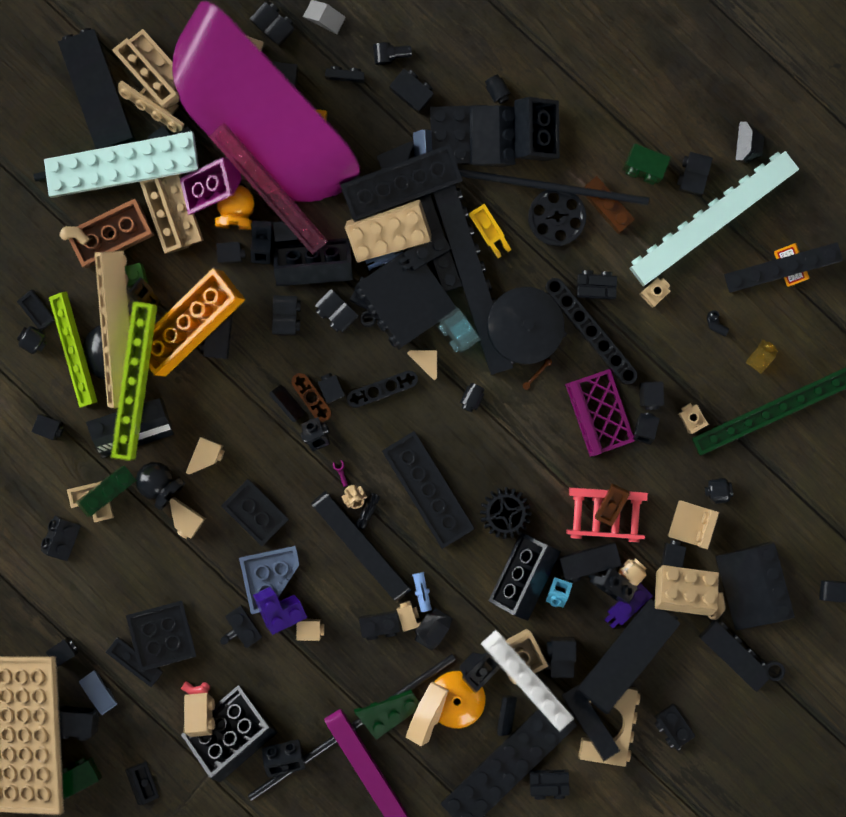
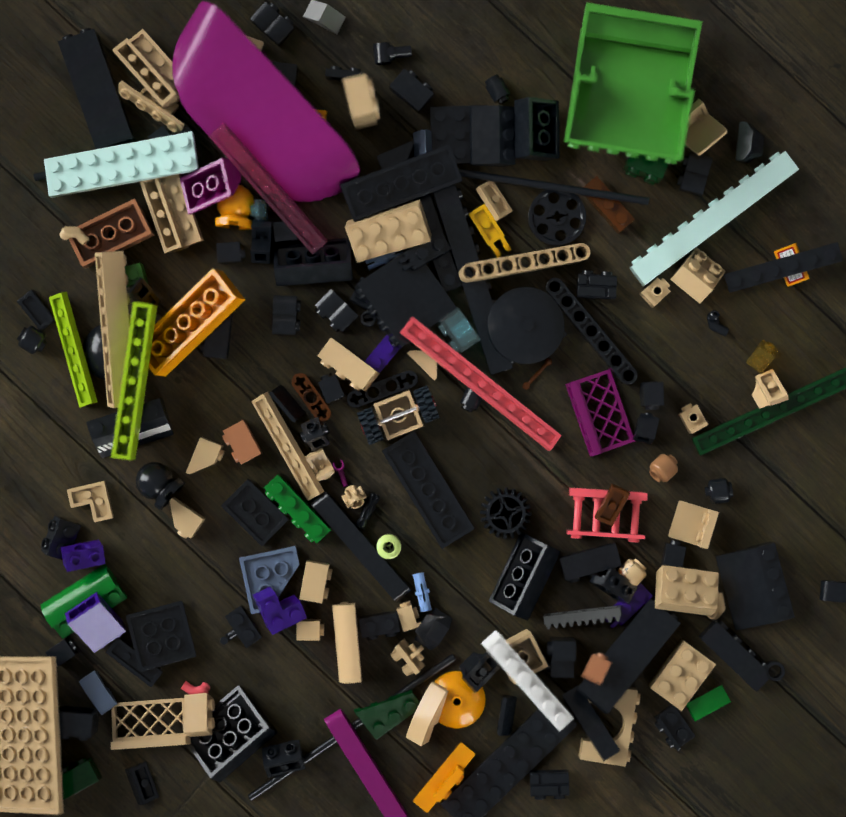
(48, 427): black brick -> none
(83, 555): none -> dark purple brick
(95, 622): none -> brick
(98, 581): none -> green brick
(105, 491): dark green brick -> none
(151, 740): none -> tan fence
(242, 442): none -> nougat brick
(260, 210): none -> clear light blue slope
(287, 446): none -> tan plate
(297, 508): none -> green brick
(315, 581): none -> tan brick
(320, 464): none -> tan bracket
(347, 365): none -> tan brick
(347, 642): none -> tan brick
(362, 101): none -> tan brick
(381, 355): none -> dark purple hinge
(388, 553): none -> yellowish green head
(398, 415): none -> brick
(411, 655): none -> tan hips
(444, 778): none -> light orange bracket
(480, 383): none -> coral plate
(494, 200): none -> tan plate
(533, 262): none -> tan beam
(558, 598): medium azure brick -> none
(582, 615): none -> dark grey gear
(596, 668): none -> nougat brick
(633, 83): none -> bright green panel
(663, 468): none -> medium nougat head
(681, 675): none -> tan brick
(698, 275): none -> tan slope
(702, 129): none -> tan bracket
(708, 703): none -> green slope
(768, 390): none -> tan slope

